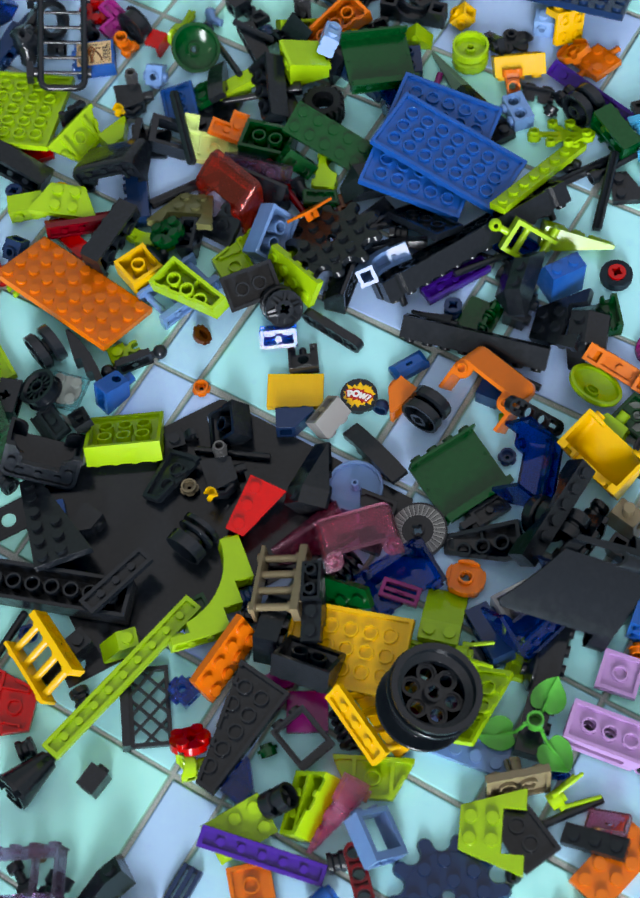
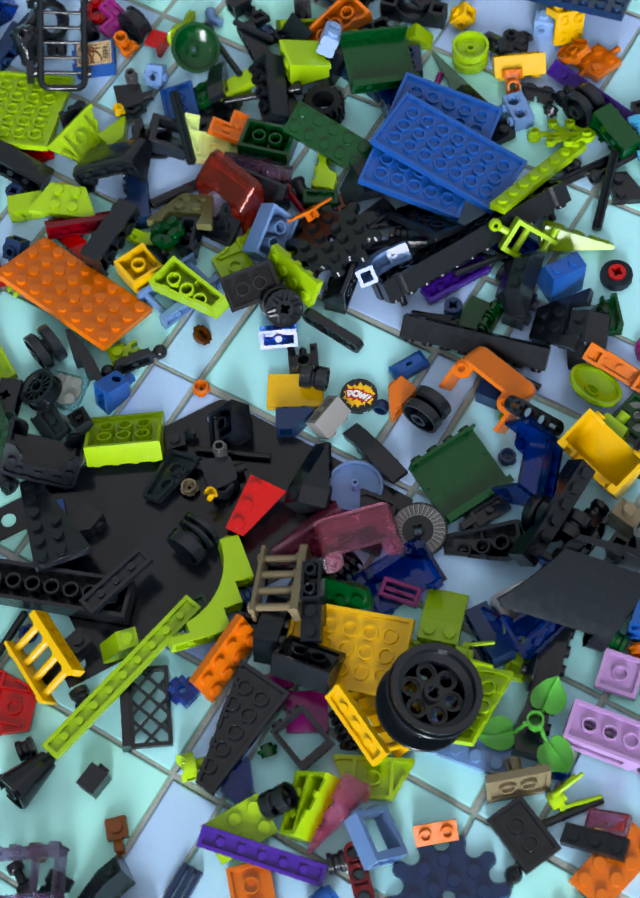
(117, 831): none -> dark orange plate
(190, 740): red plate -> none
(301, 164): dark green hinge -> none
(314, 377): none -> black wheel
(435, 833): none -> hinge
(465, 588): orange plate -> none
(483, 828): lime wing -> none
(619, 641): none -> dark green wheel

